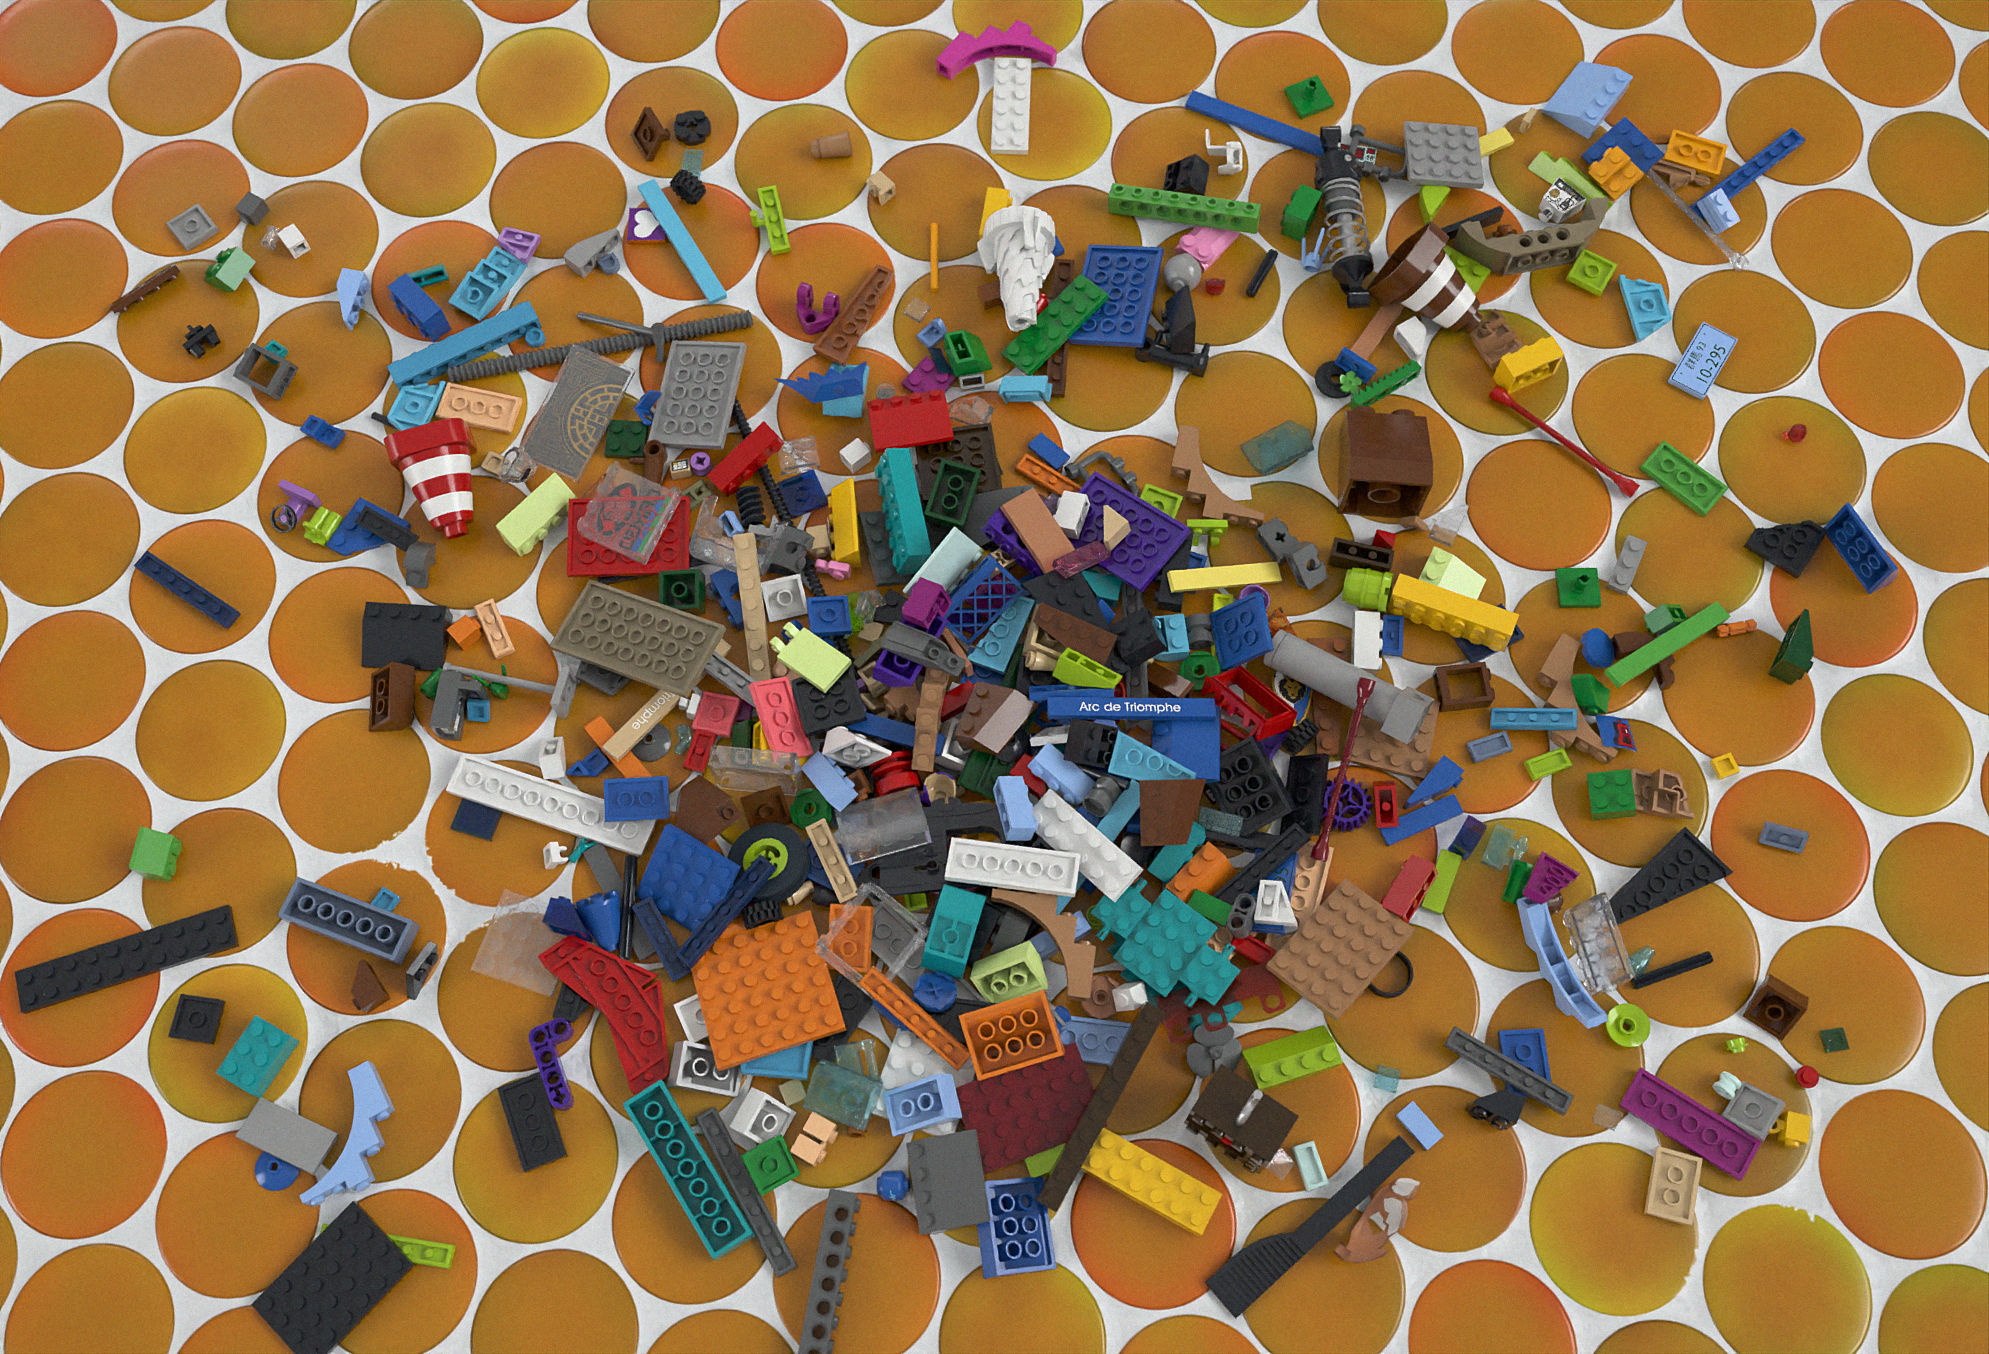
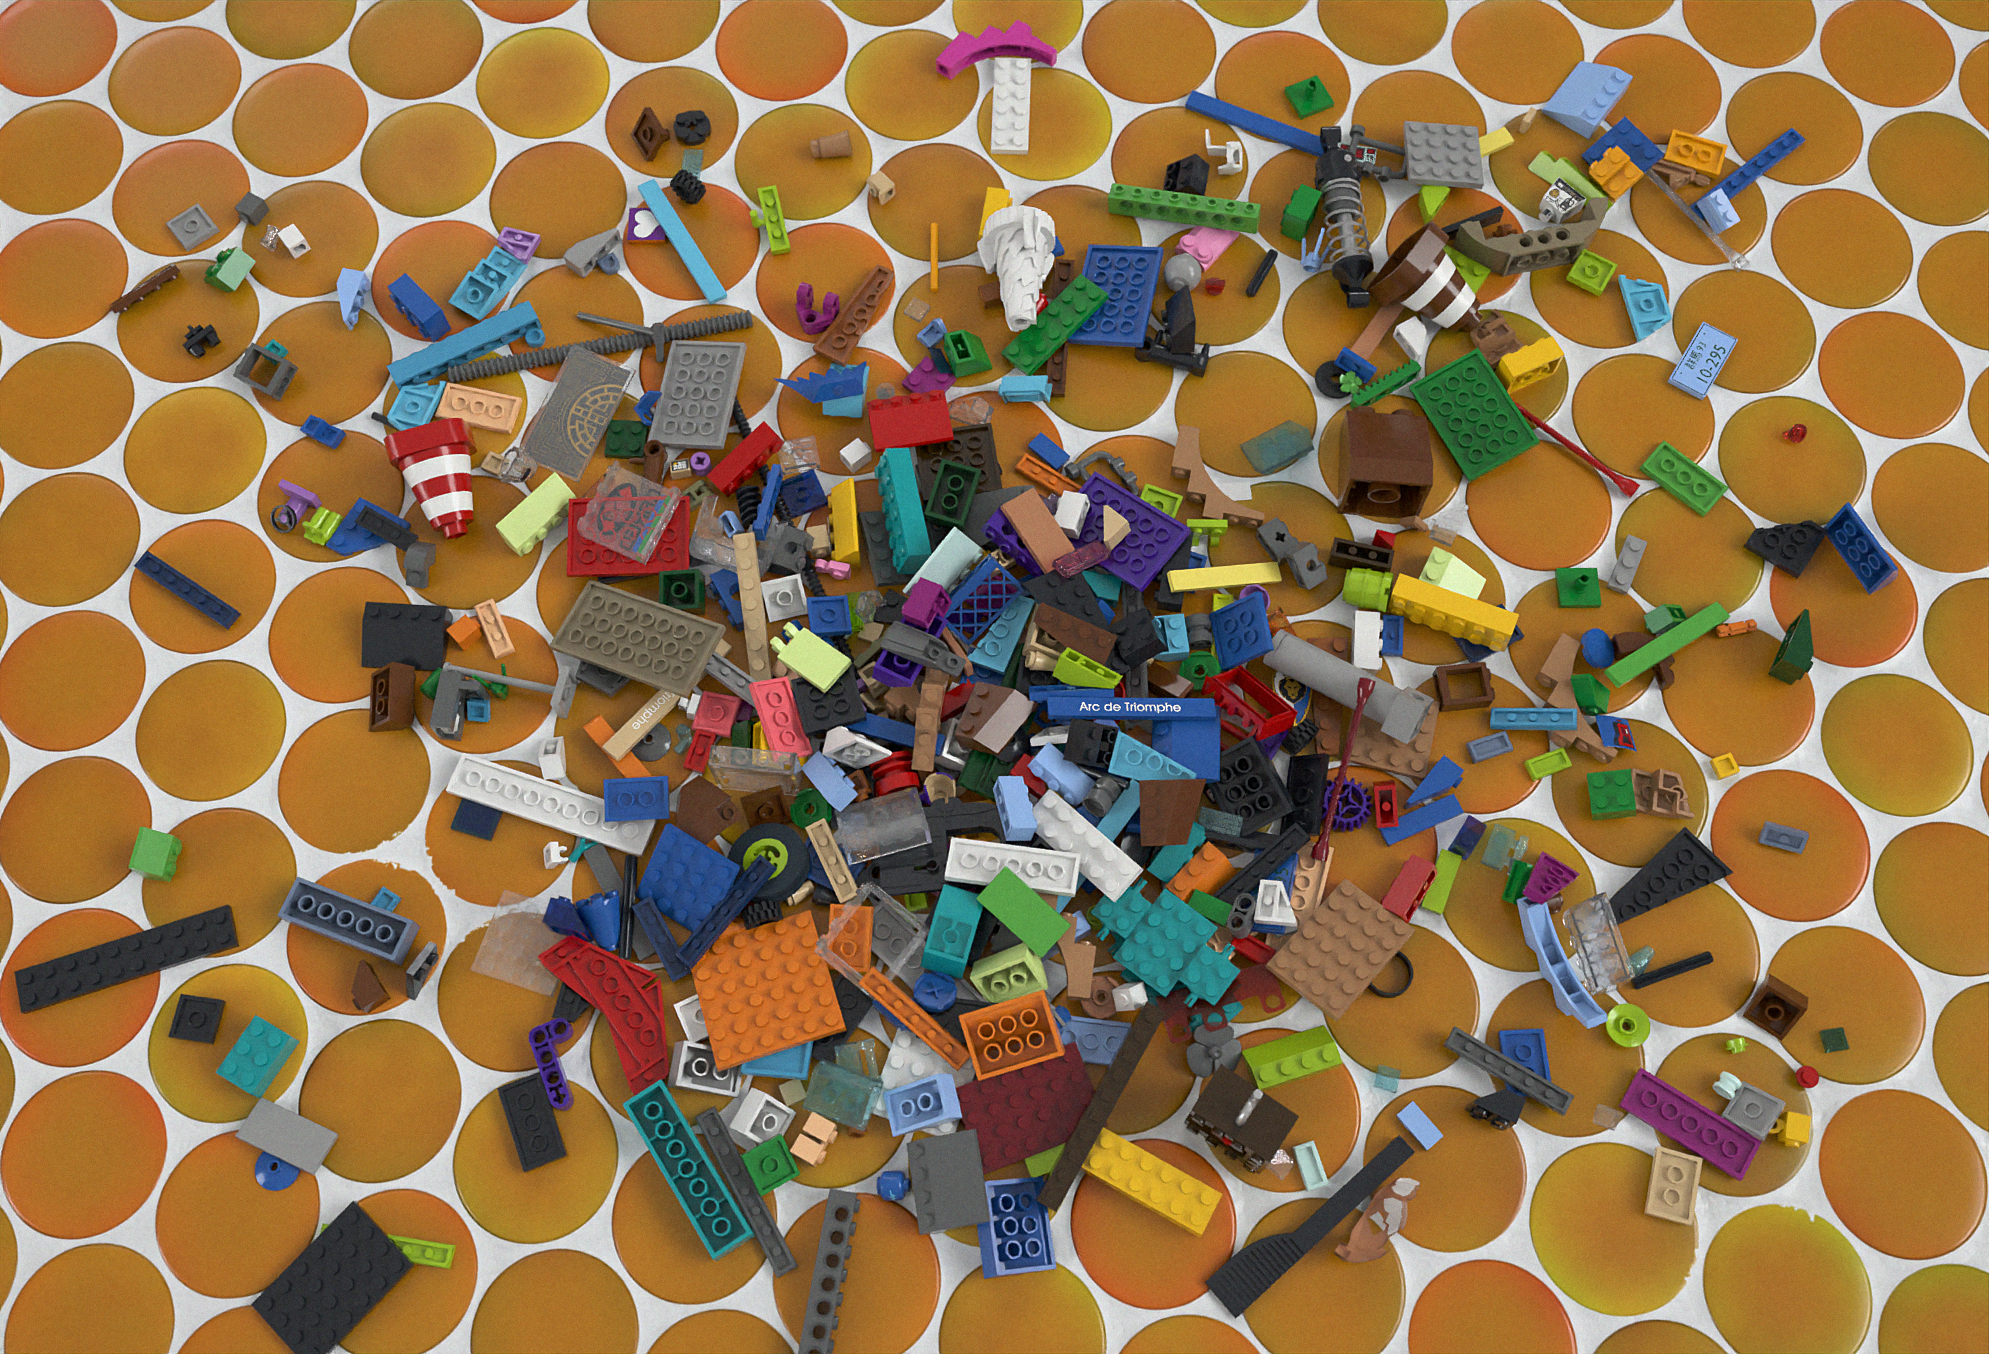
(352, 1167): light blue arch -> none
(427, 272): teal piece -> none
(591, 766): blue slope -> none
(769, 497): none -> blue plate
(971, 378): light grey piece -> none
(1023, 911): none -> bright green tile
(1474, 415): none -> green plate

